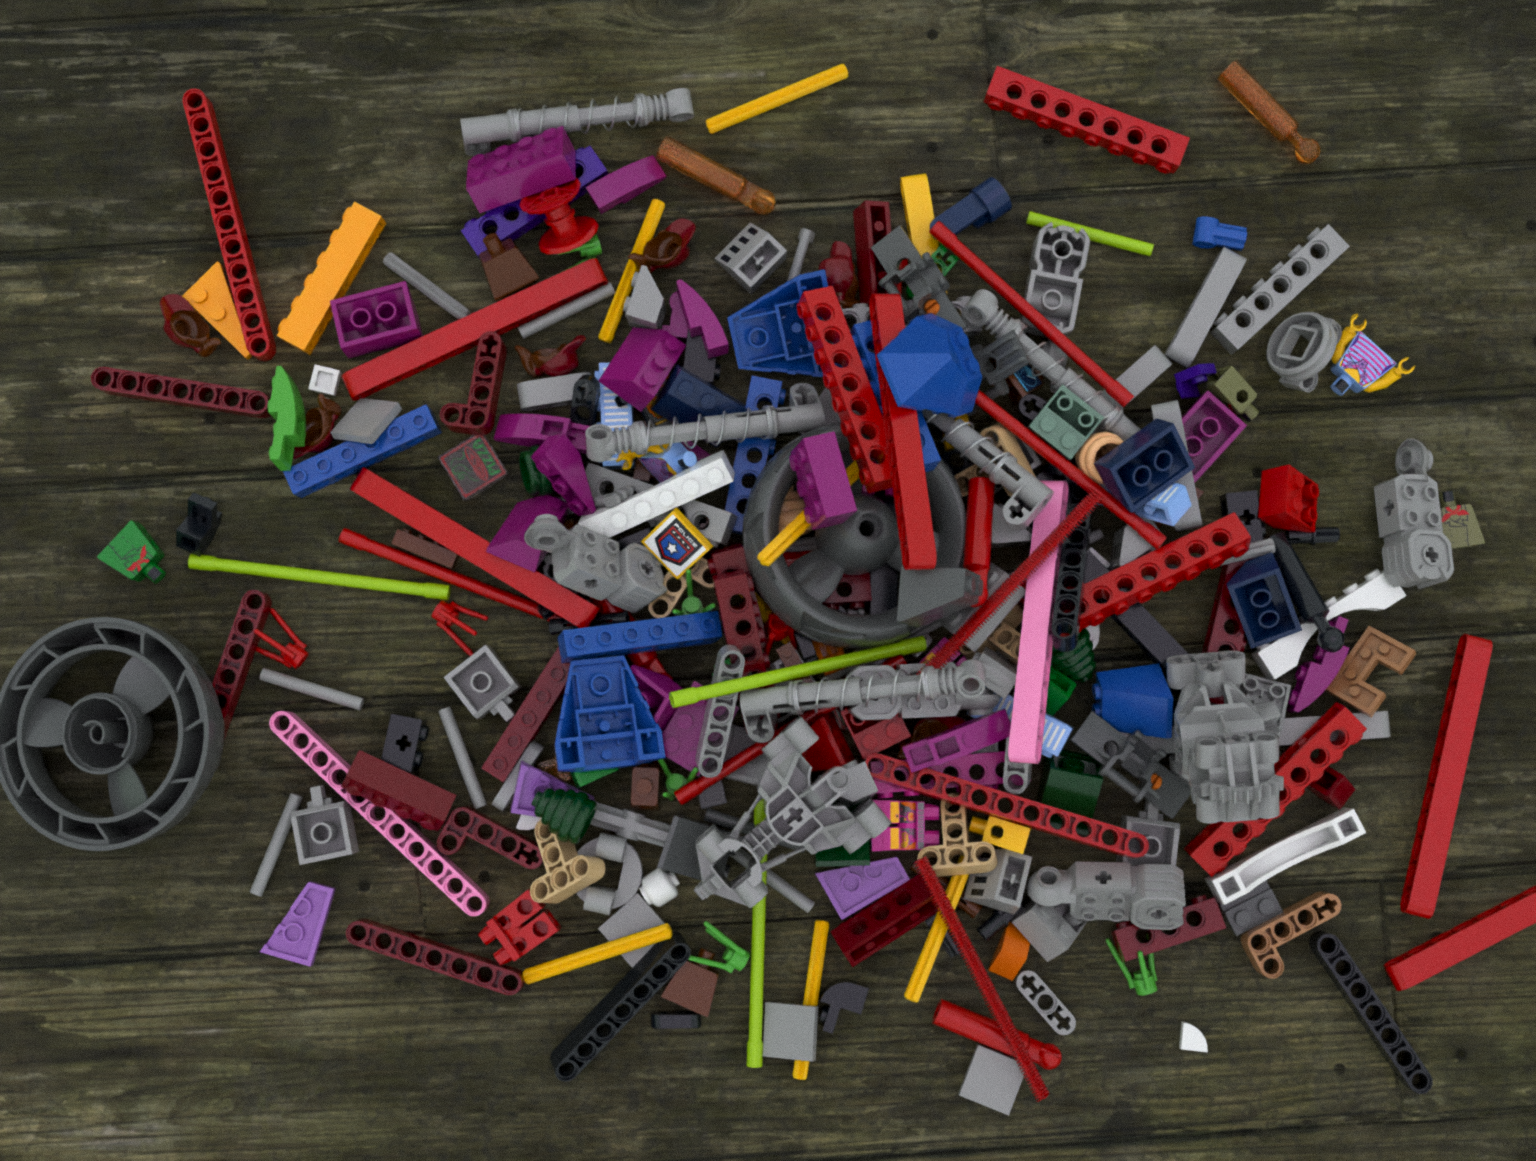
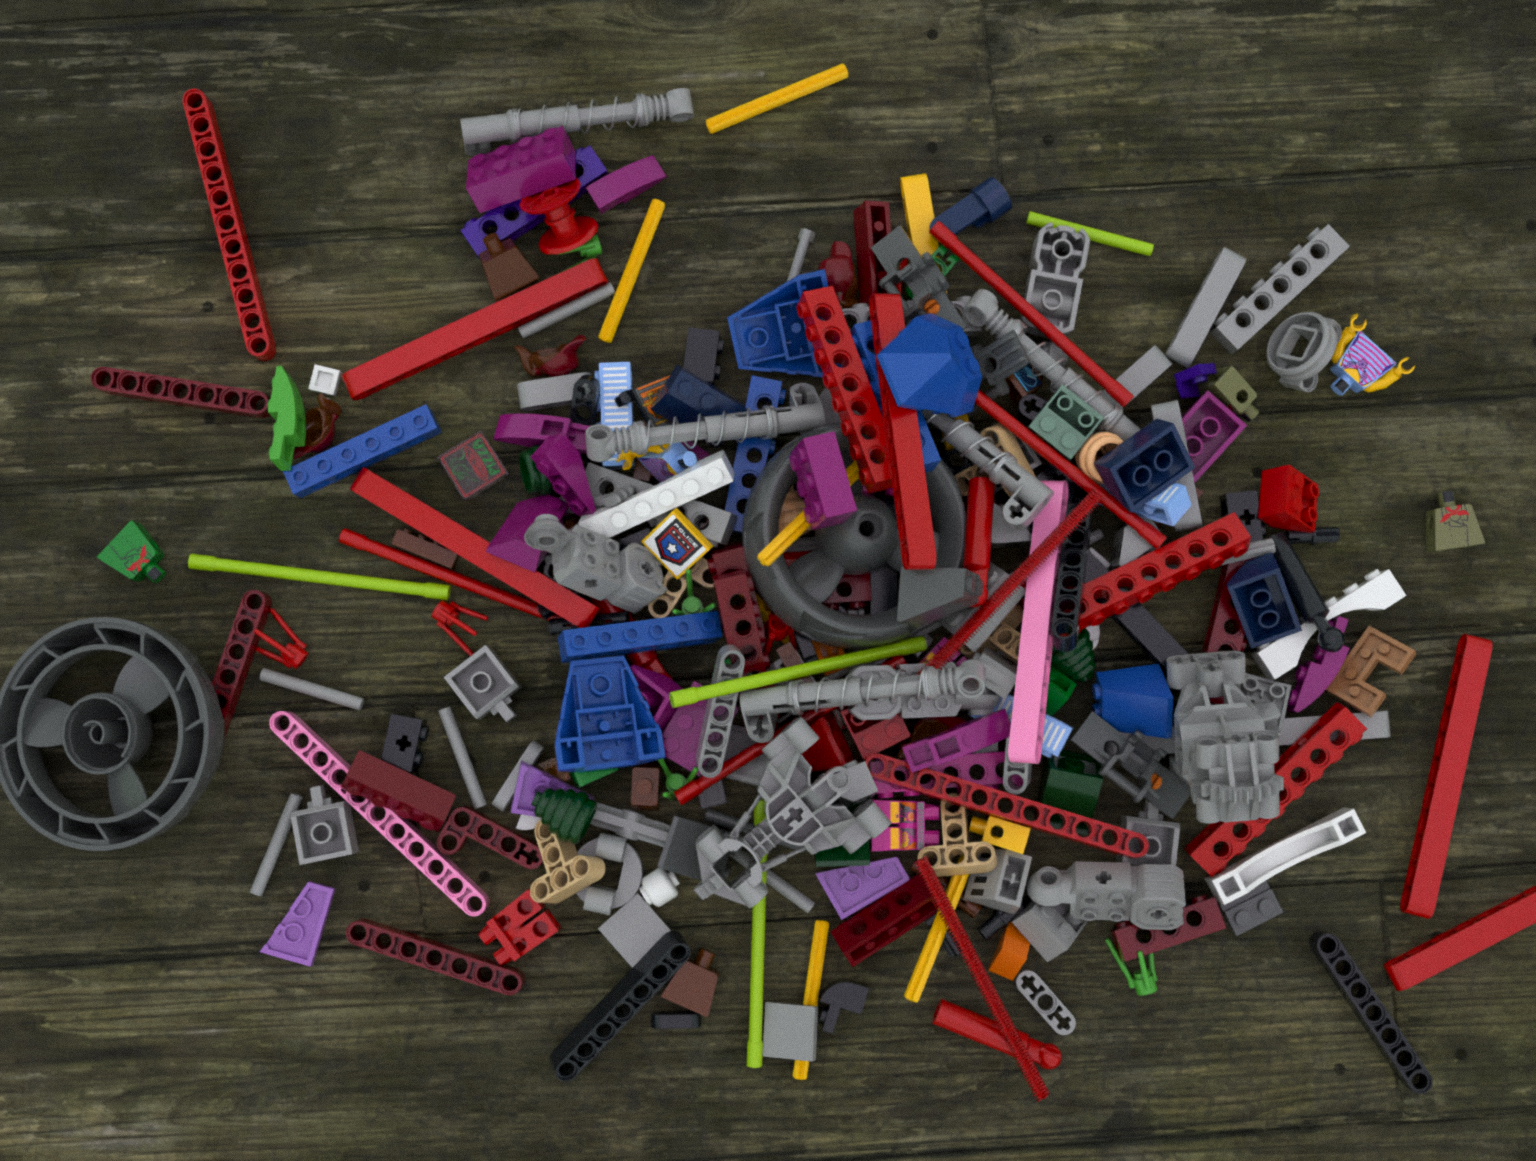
(186, 326): reddish brown hair -> none
(199, 526): black brick -> none
(215, 303): light orange wing -> none
(331, 278): light orange brick -> none
(366, 420): light grey tile -> none
(376, 319): magenta slope -> none
(425, 286): light grey axle -> none
(480, 383): dark red beam -> none
(528, 719): dark red brick -> none
(597, 953): yellow axle -> none
(642, 365): magenta slope -> none
(646, 305): light grey slope -> none
(667, 248): reddish brown hair -> none
(678, 325): magenta leg -> none
(702, 320): magenta slope -> none
(715, 175): clear orange piece -> none
(734, 955): bright green plant -> none
(751, 257): light grey slope -> none
(992, 1079): light grey tile -> none
(1099, 116): red brick -> none
(1192, 1038): white tile -> none
(1212, 234): blue piece -> none
(1268, 111): clear orange piece -> none
(1292, 929): medium nougat beam -> none
(1331, 787): dark red slope -> none
(1411, 522): light grey brick -> none

